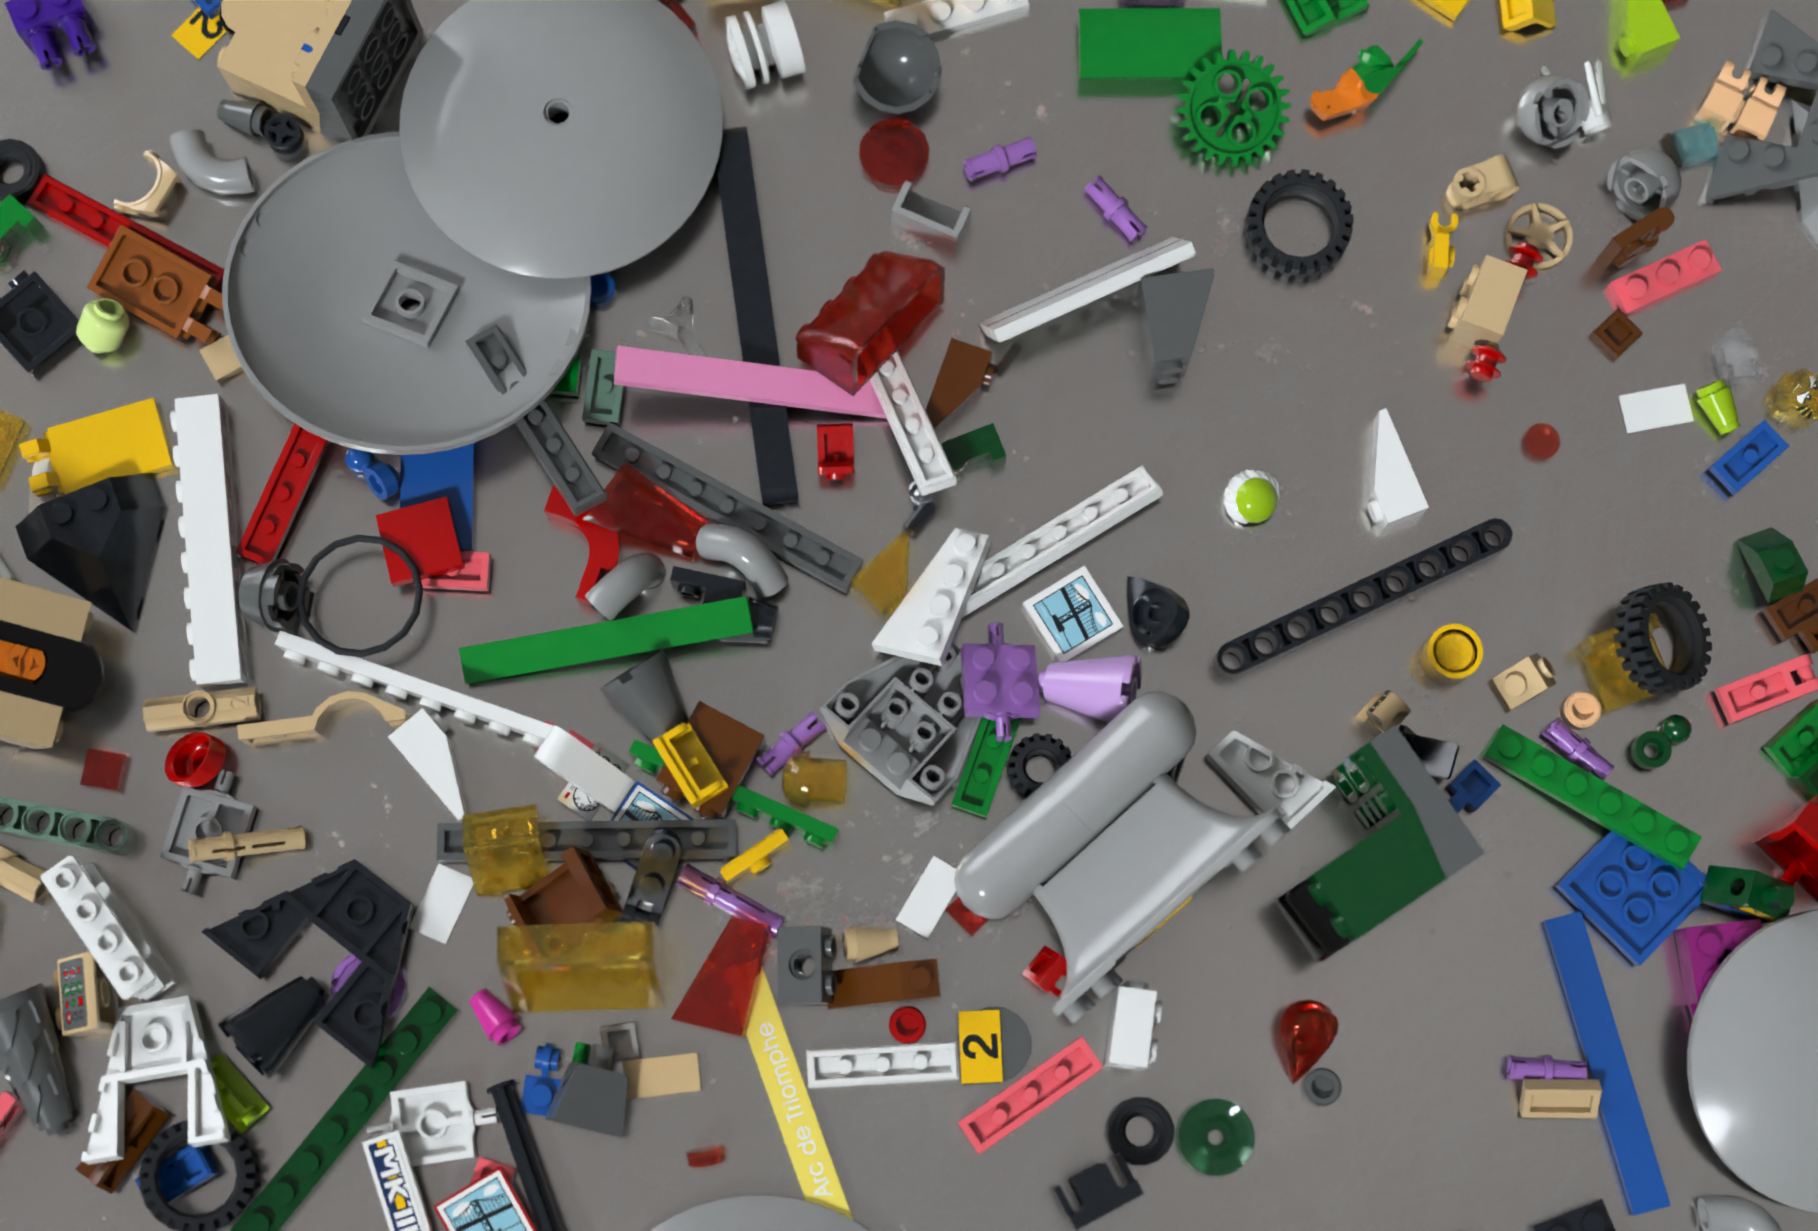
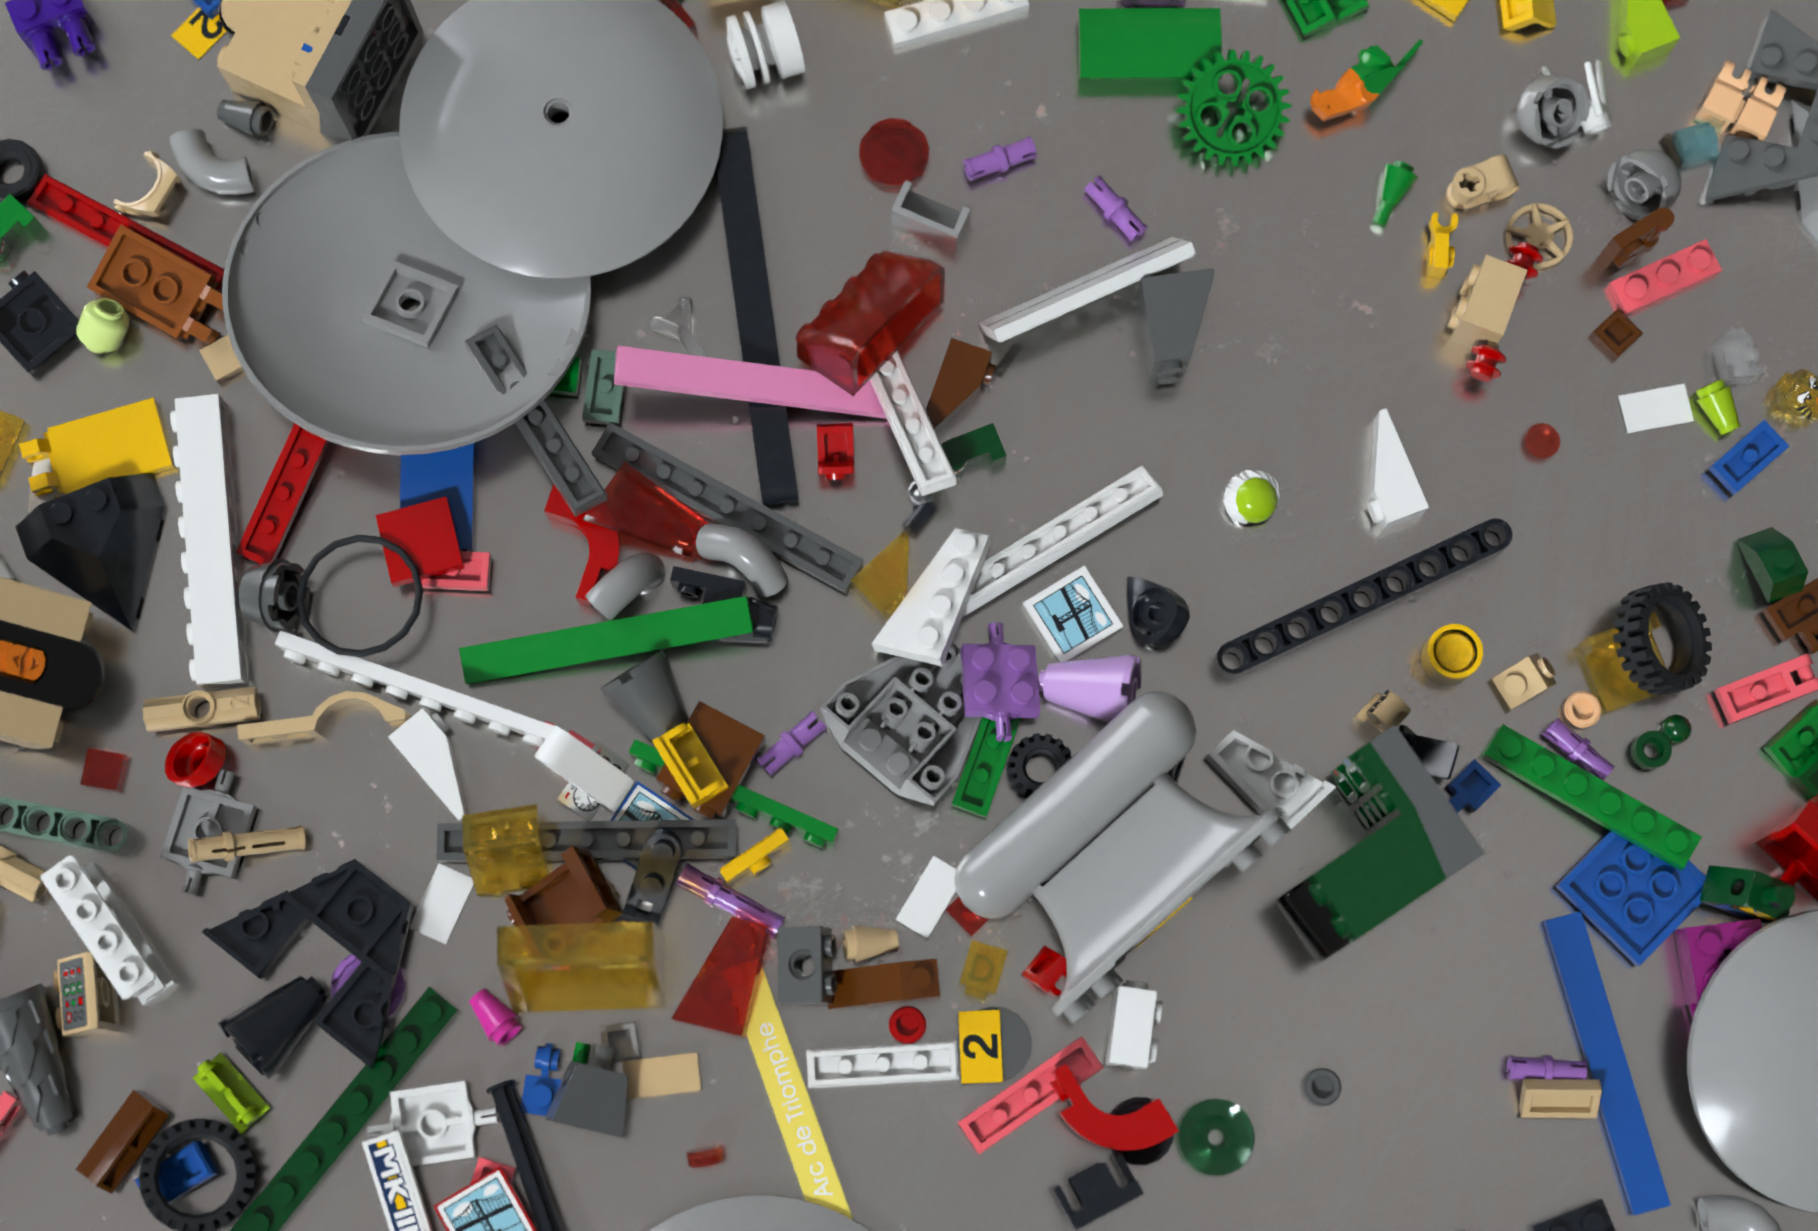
(151, 1044): white wing -> none
(280, 127): black wheel -> none
(380, 477): blue plate -> none
(602, 290): blue tile -> none
(814, 780): clear yellow piece -> none
(898, 68): dark grey cylinder -> none
(982, 970): none -> clear yellow brick
(1118, 1132): none -> red arch
(1305, 184): black tyre -> none
(1306, 1035): clear red piece -> none
(1396, 183): none -> green cone

